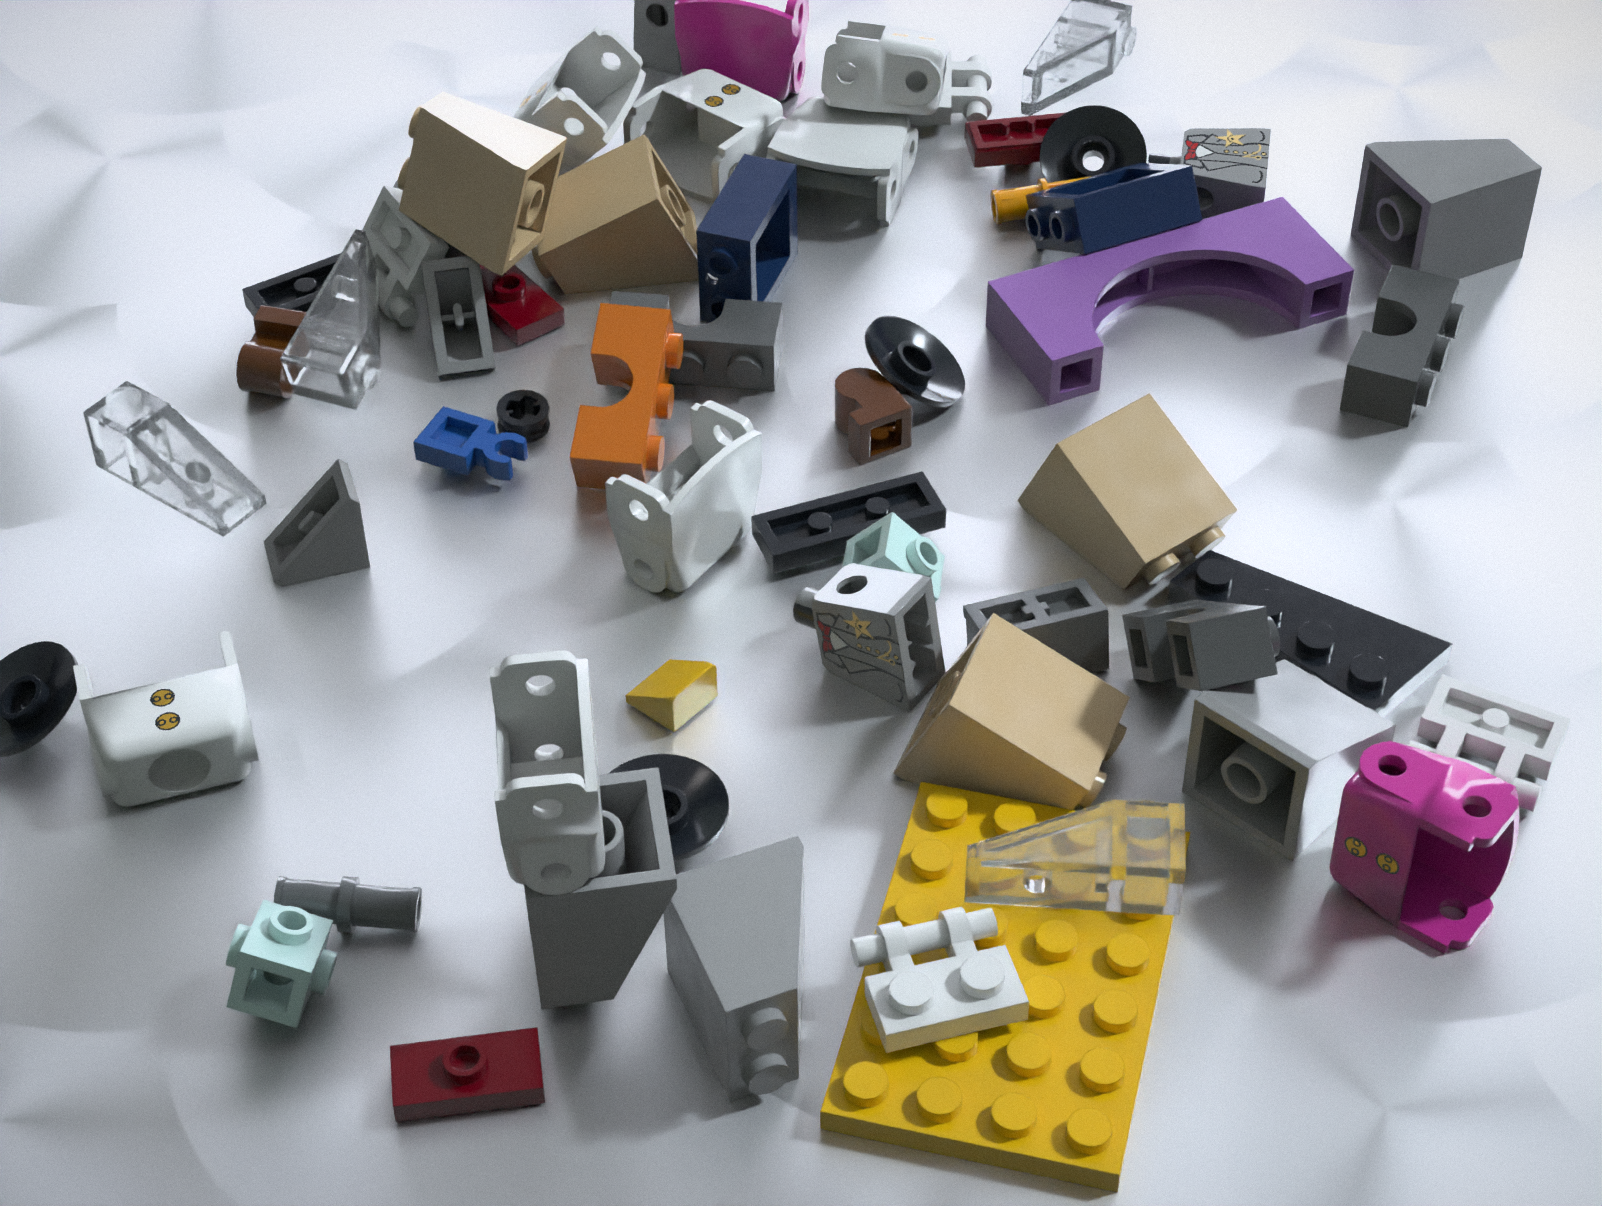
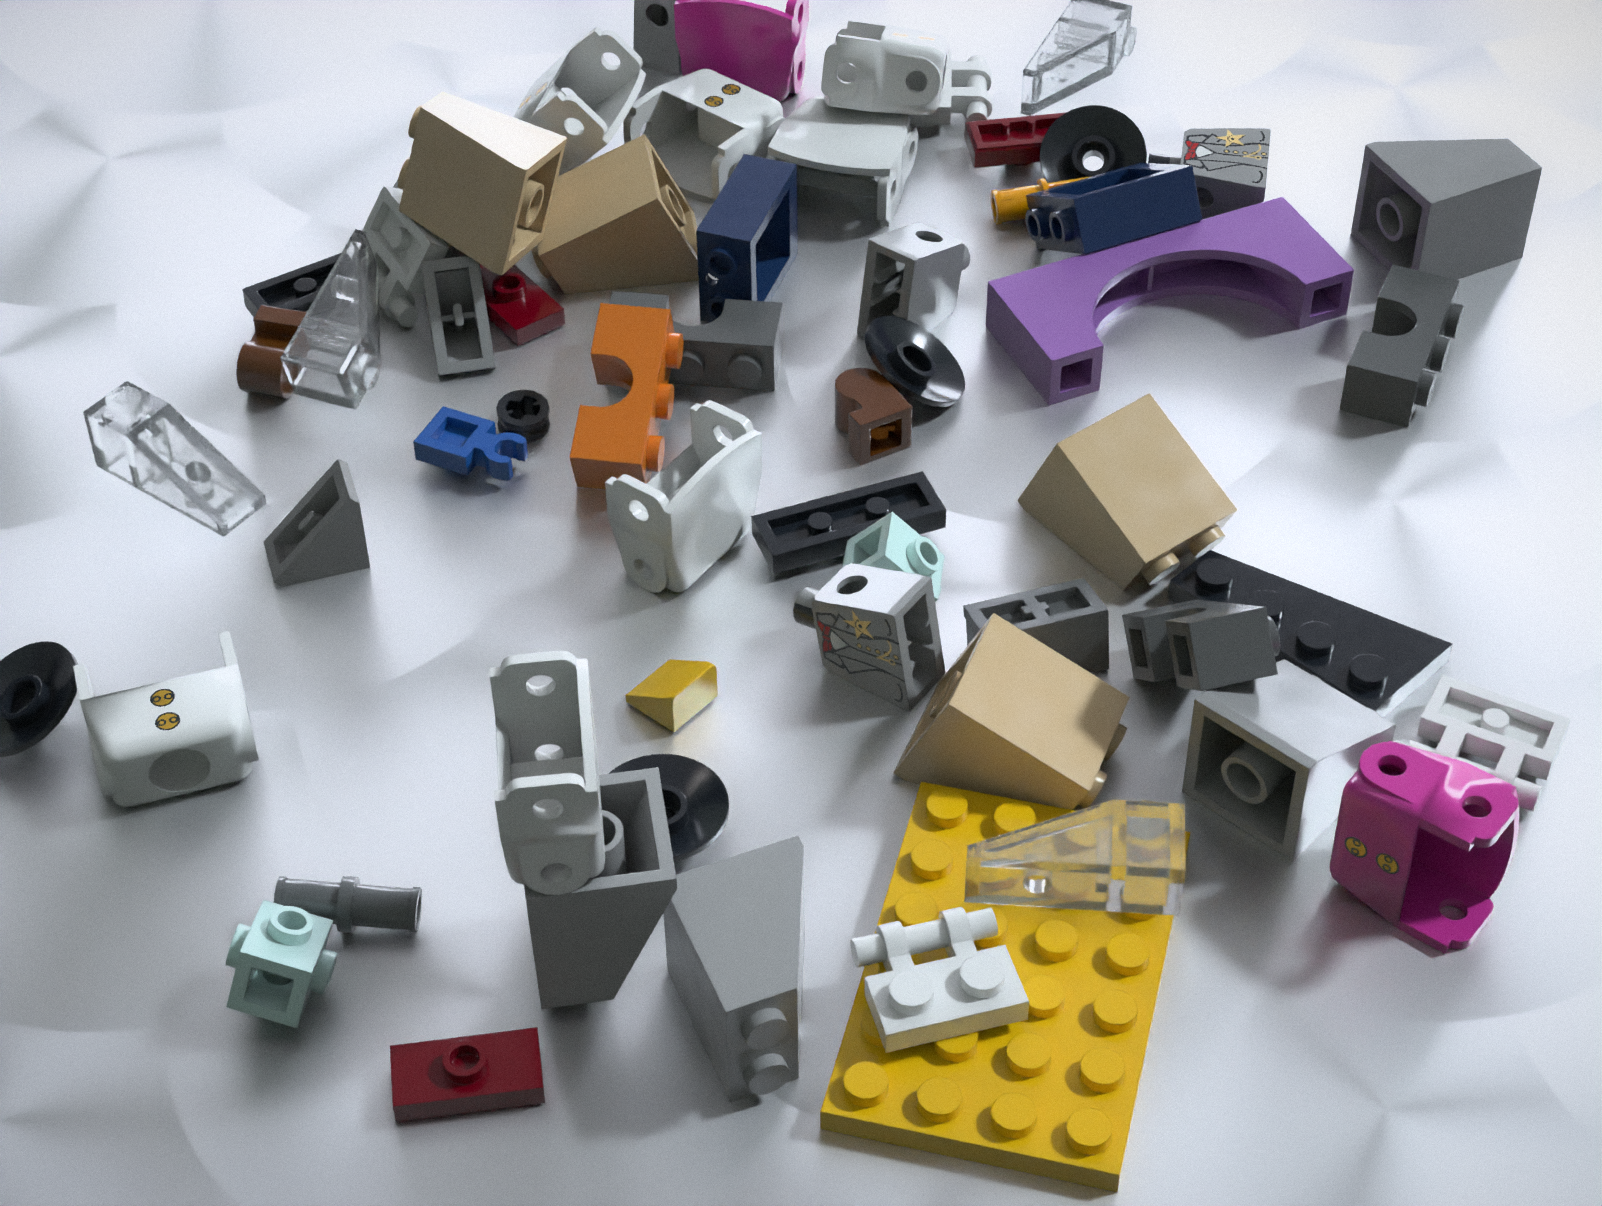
(912, 276): none -> light grey torso

